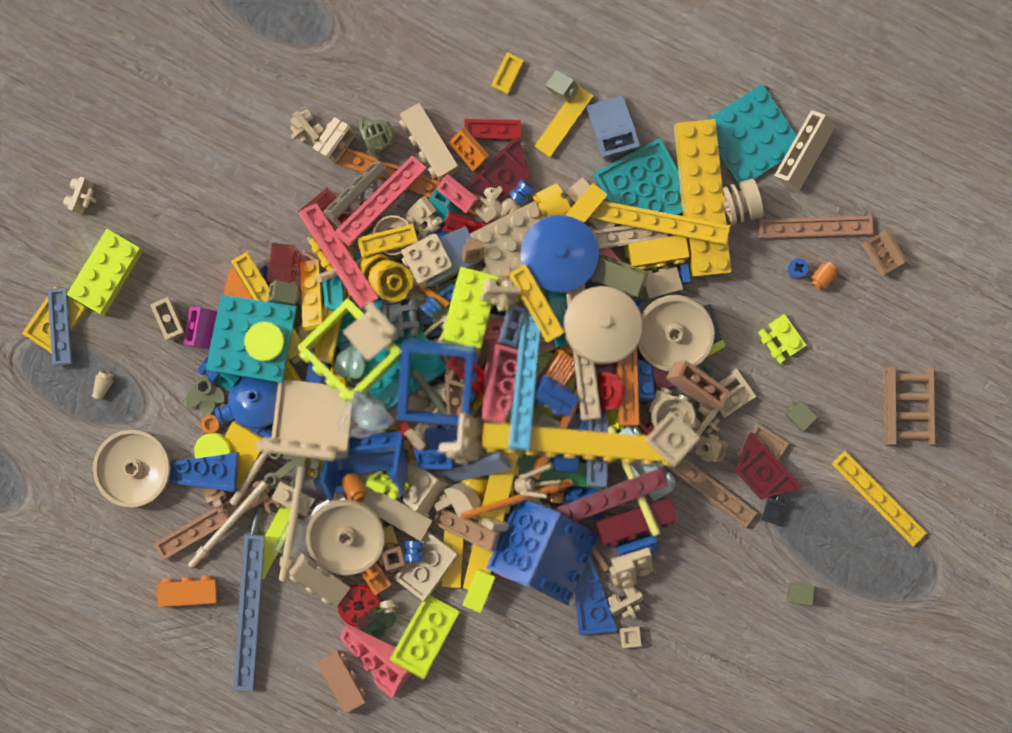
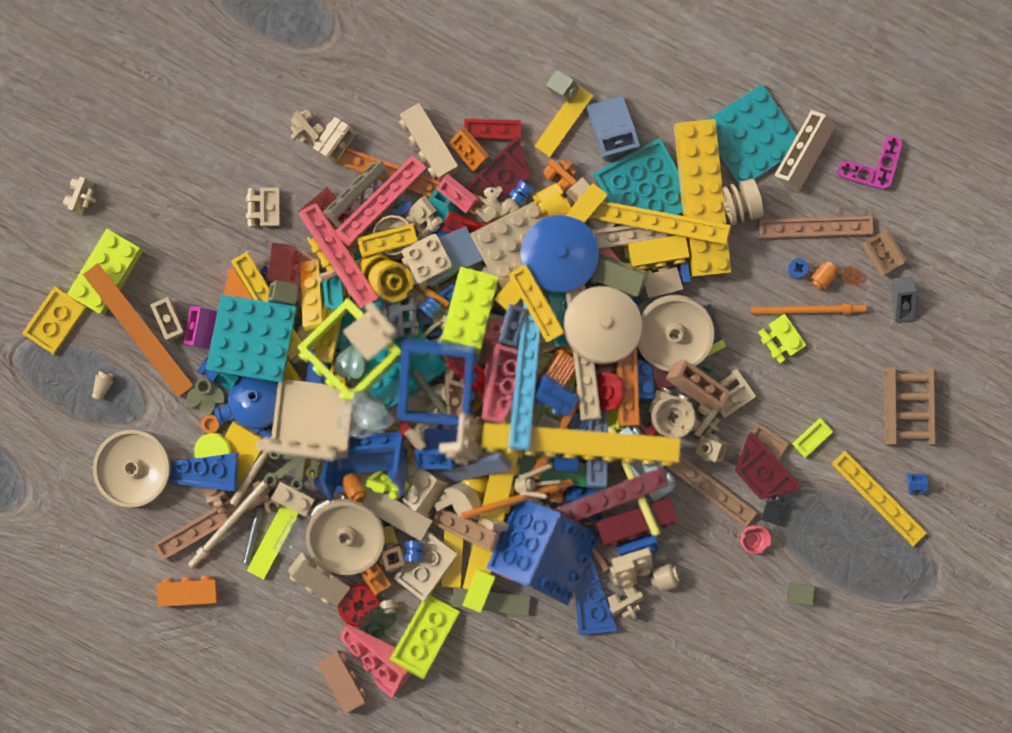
(60, 326): sand blue tile -> none
(137, 329): none -> orange tile
(249, 612): sand blue plate -> none
(264, 341): neon yellow tile -> none
(269, 207): none -> tan plate
(286, 559): tan bar -> none
(377, 136): olive piece -> none
(402, 208): none -> blue plate
(472, 251): medium nougat tile -> none
(496, 602): none -> olive tile
(499, 295): tan hips -> none
(507, 73): yellow tile -> none
(554, 169): none -> orange hips
(630, 637): tan plate -> none
(665, 577): none -> tan head
(672, 439): tan tile -> none
(755, 539): none -> coral hair
(800, 415): olive brick -> none
(812, 438): none -> neon yellow tile
(845, 274): none -> clear orange plate
(845, 309): none -> orange bar
(874, 174): none -> dark pink beam
(904, 299): none -> dark grey slope
(917, 482): none -> blue tile

